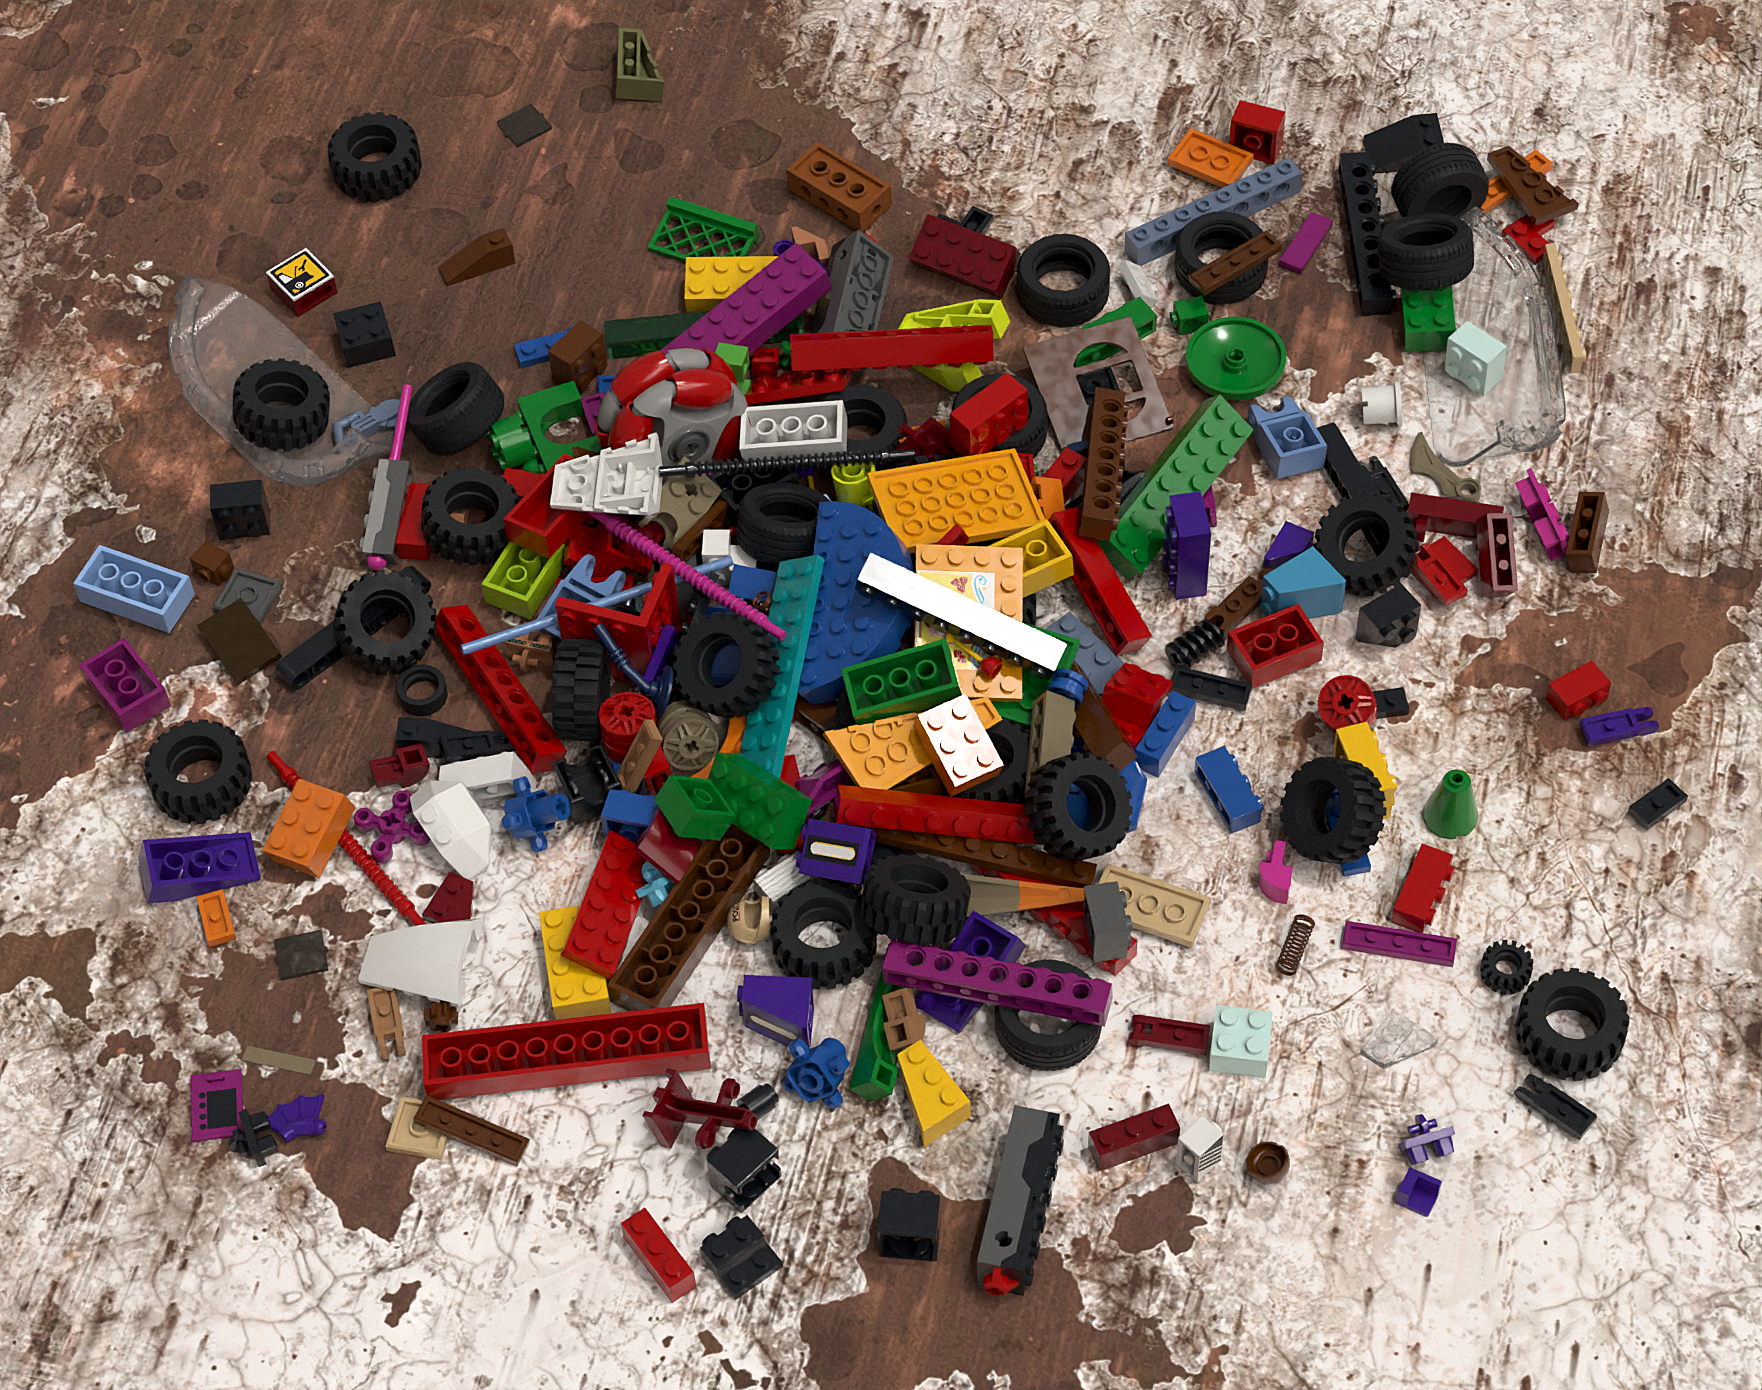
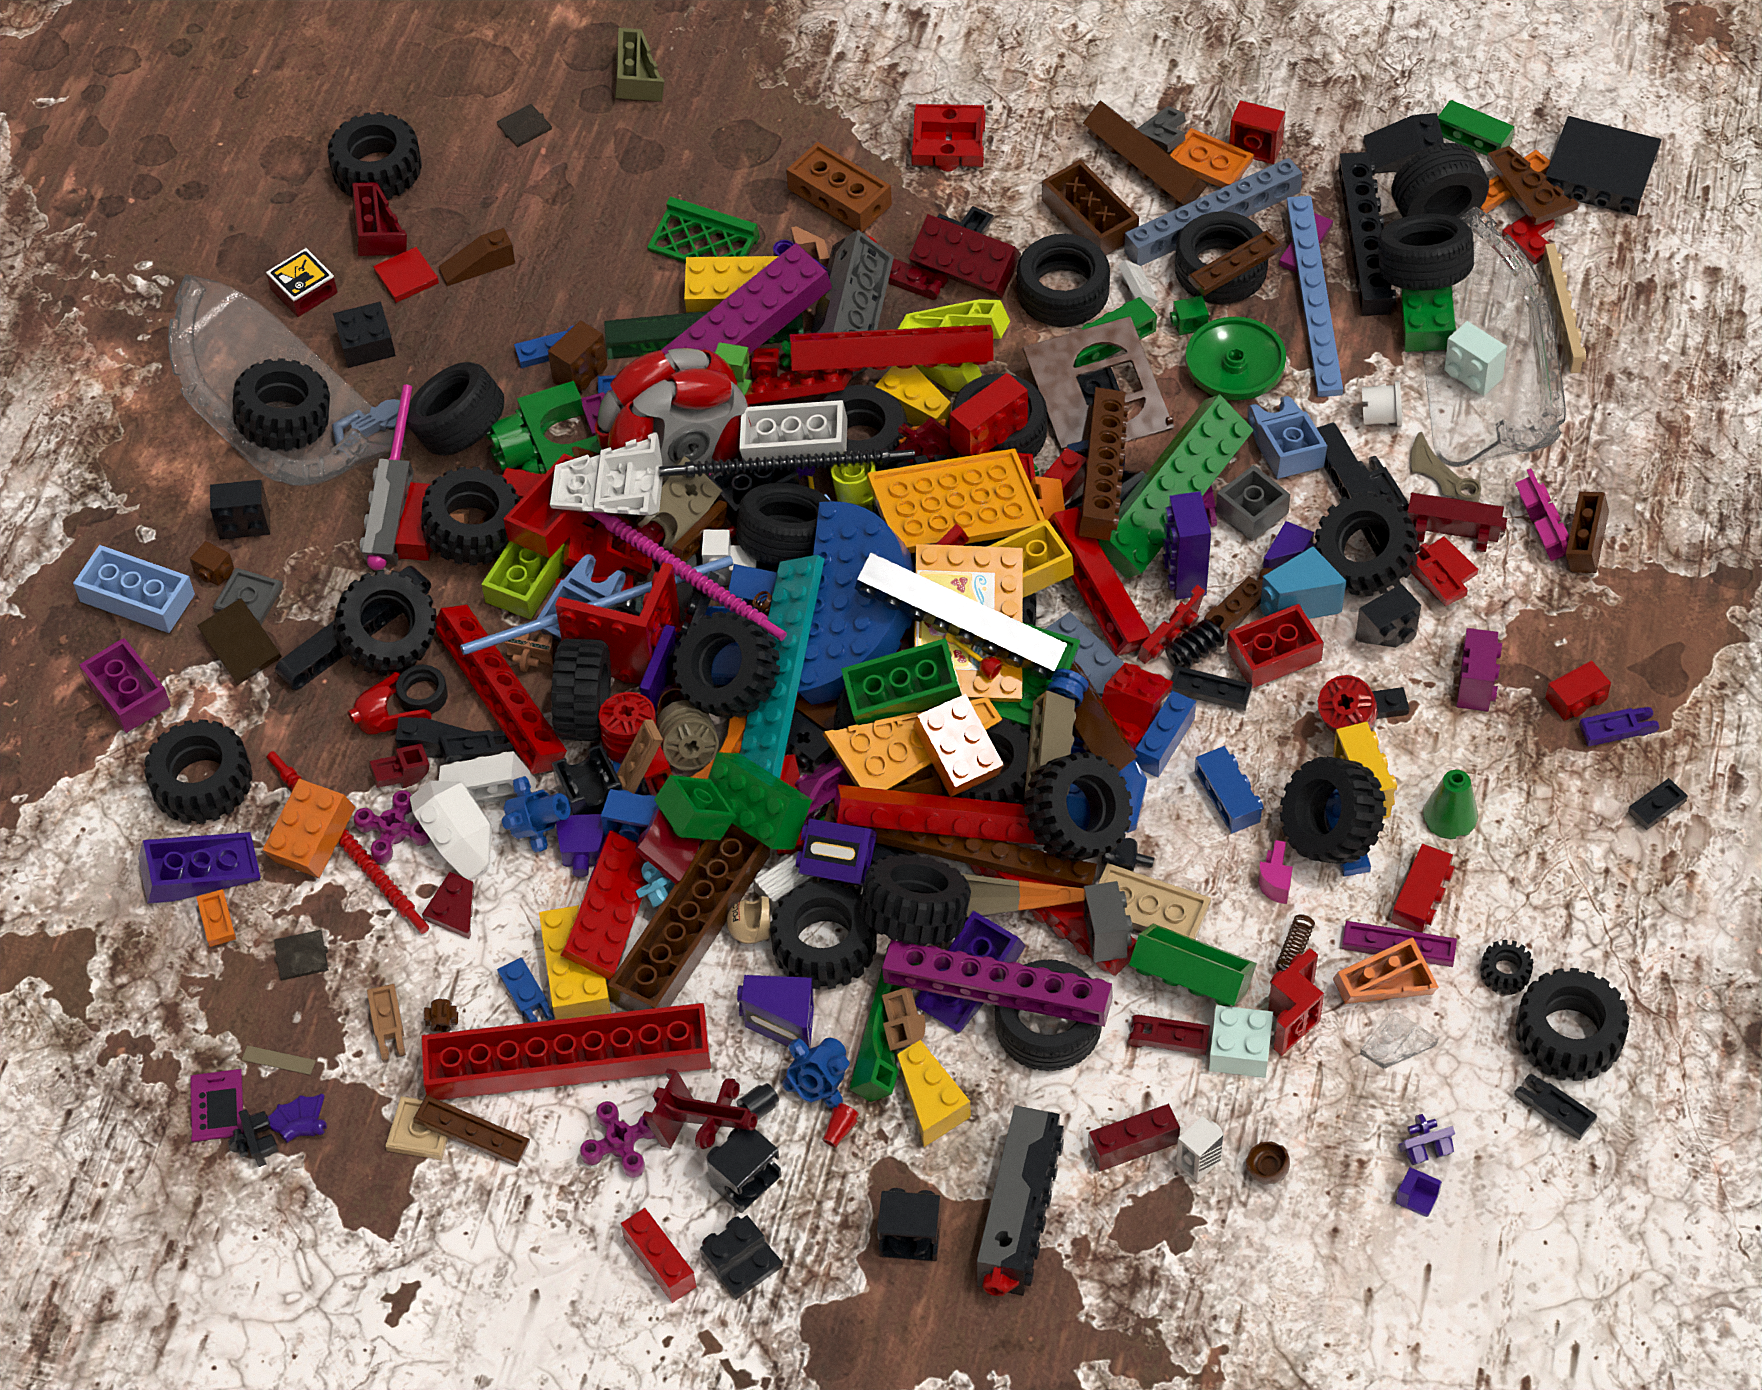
(371, 708): none -> red piece
(375, 223): none -> dark red wedge
(406, 274): none -> red tile
(422, 959): white wedge -> none
(524, 990): none -> blue hinge
(580, 842): none -> dark purple torso
(613, 1145): none -> magenta gear
(658, 690): dark blue dish -> none
(808, 744): none -> black brick
(840, 1124): none -> red cone
(916, 279): none -> dark red plate
(916, 395): none -> yellow wedge
(936, 122): none -> red piece
(1089, 206): none -> reddish brown brick
(1127, 856): none -> black piece
(1144, 154): none -> reddish brown brick
(1163, 130): none -> dark grey plate
(1166, 632): none -> red wing
(1192, 965): none -> green piece
(1252, 502): none -> dark grey brick
(1295, 1001): none -> red bracket
(1314, 297): none -> medium blue plate
(1387, 975): none -> orange wedge
(1474, 128): none -> green brick
(1479, 669): none -> magenta wedge
(1496, 555): dark red brick -> none
(1603, 164): none -> black panel

